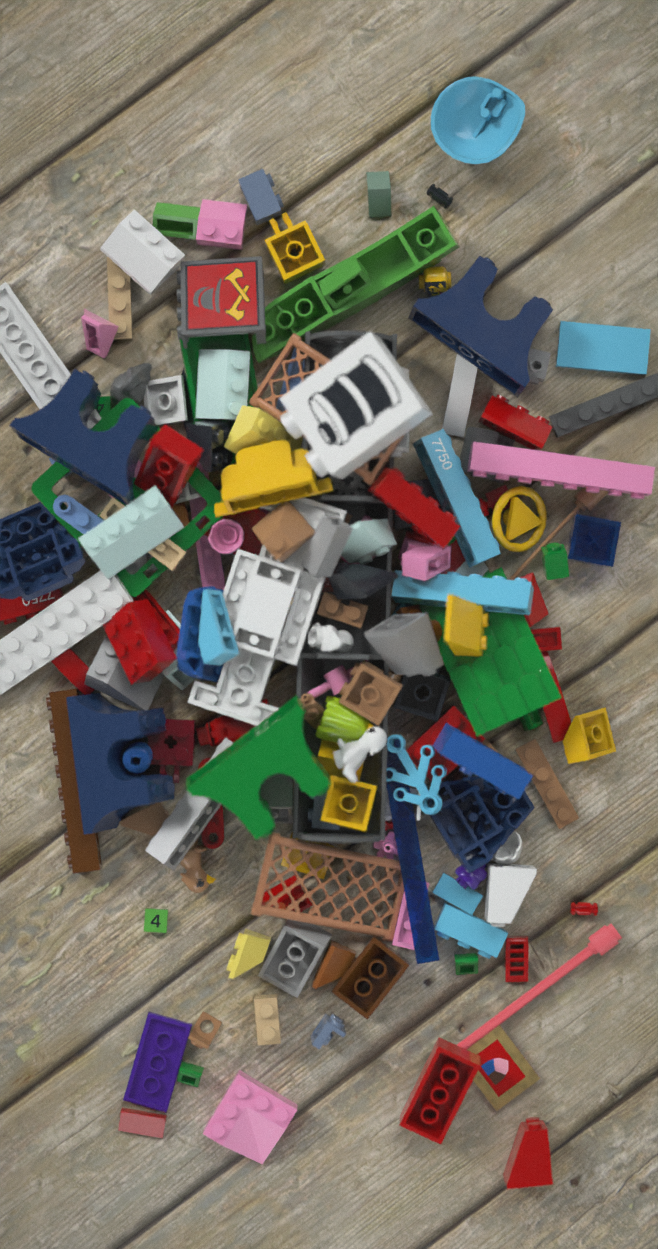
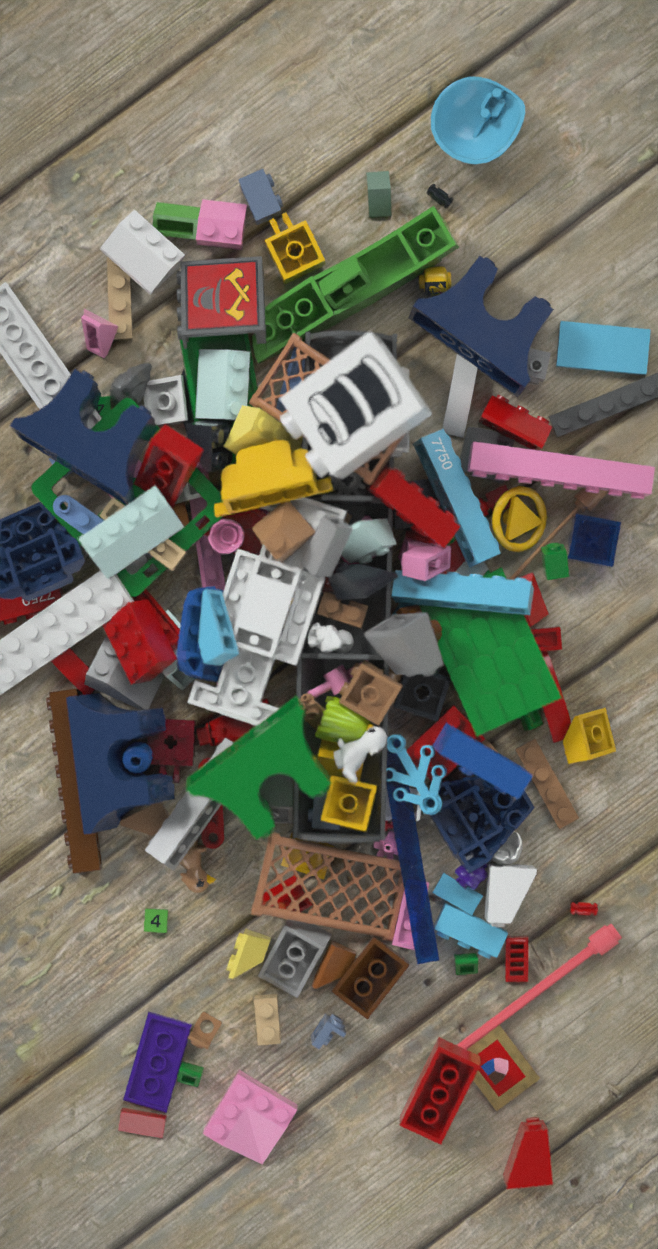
(465, 627): yellow slope -> none

